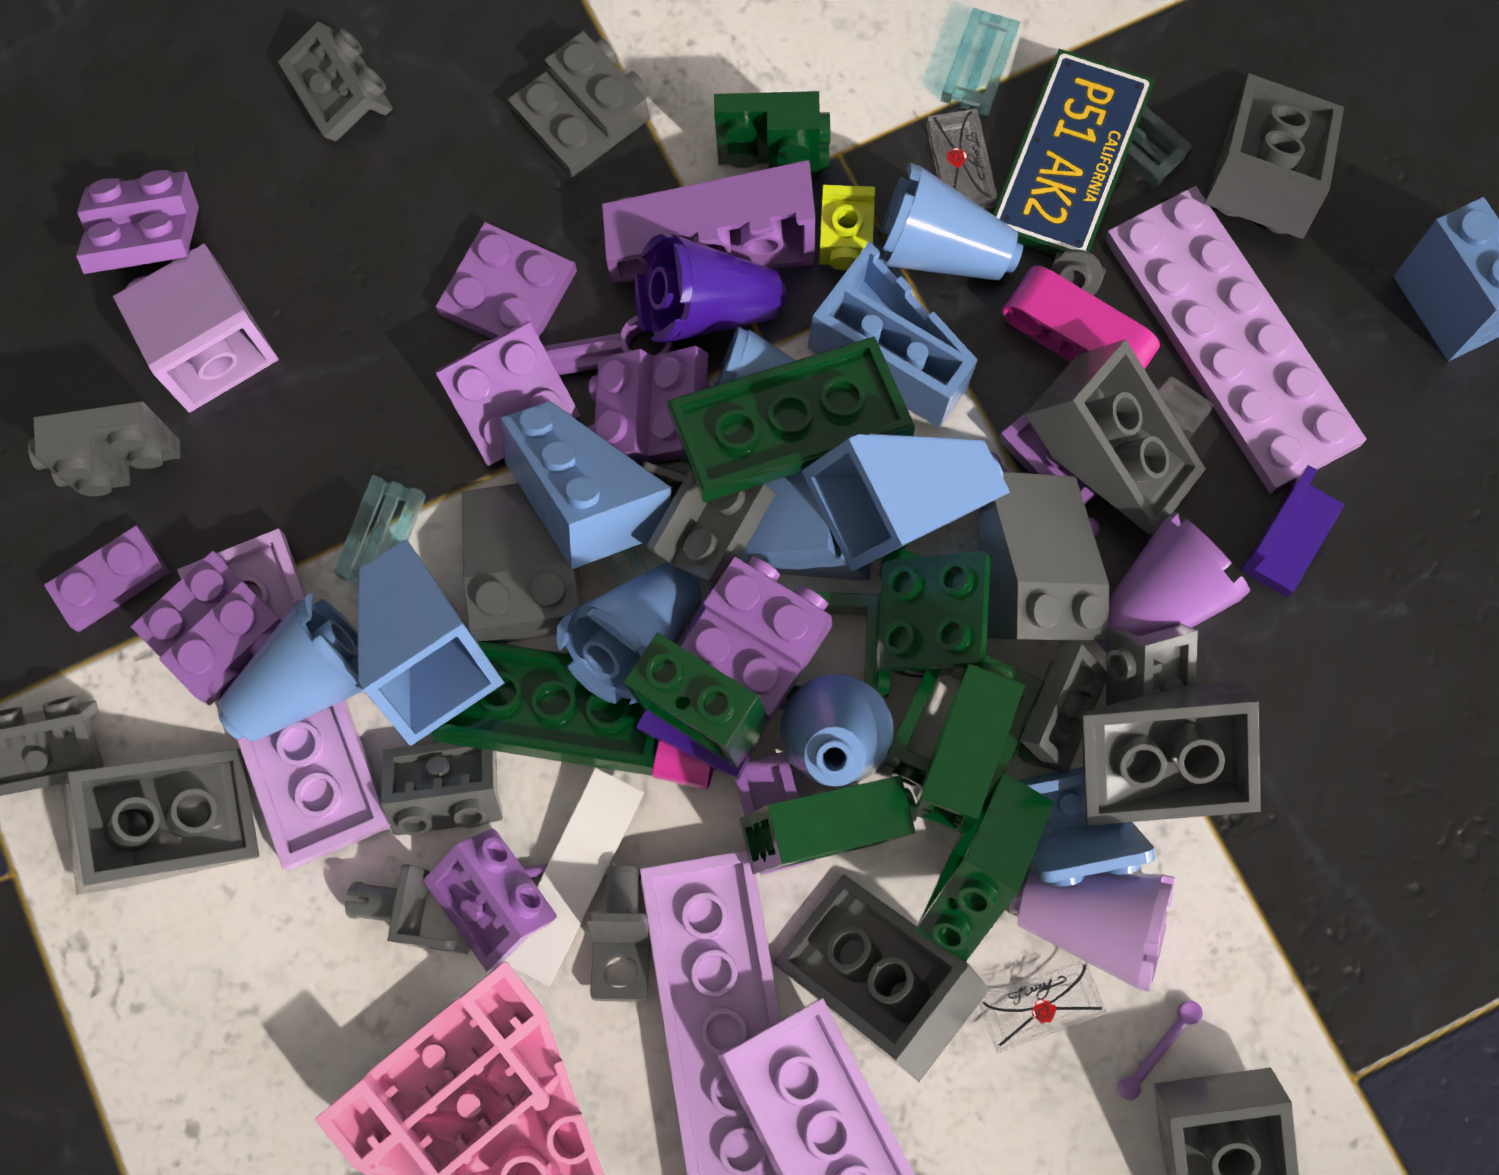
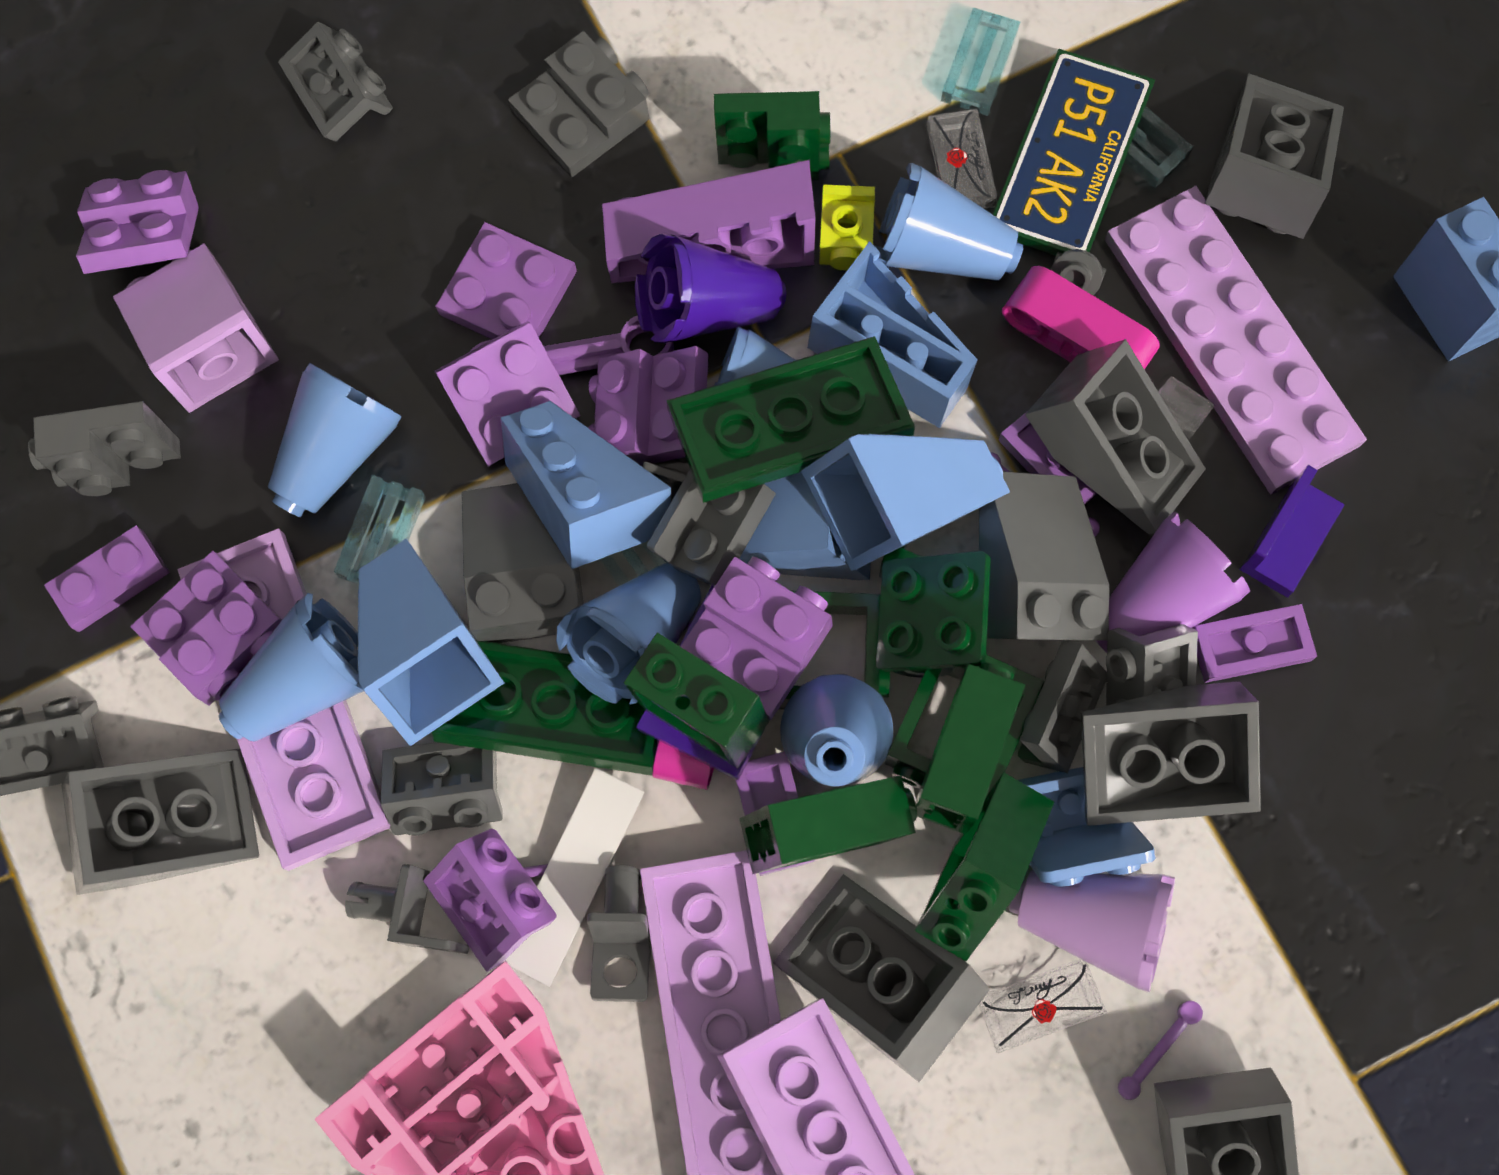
(325, 440): none -> medium blue cone
(1254, 643): none -> medium lavender plate

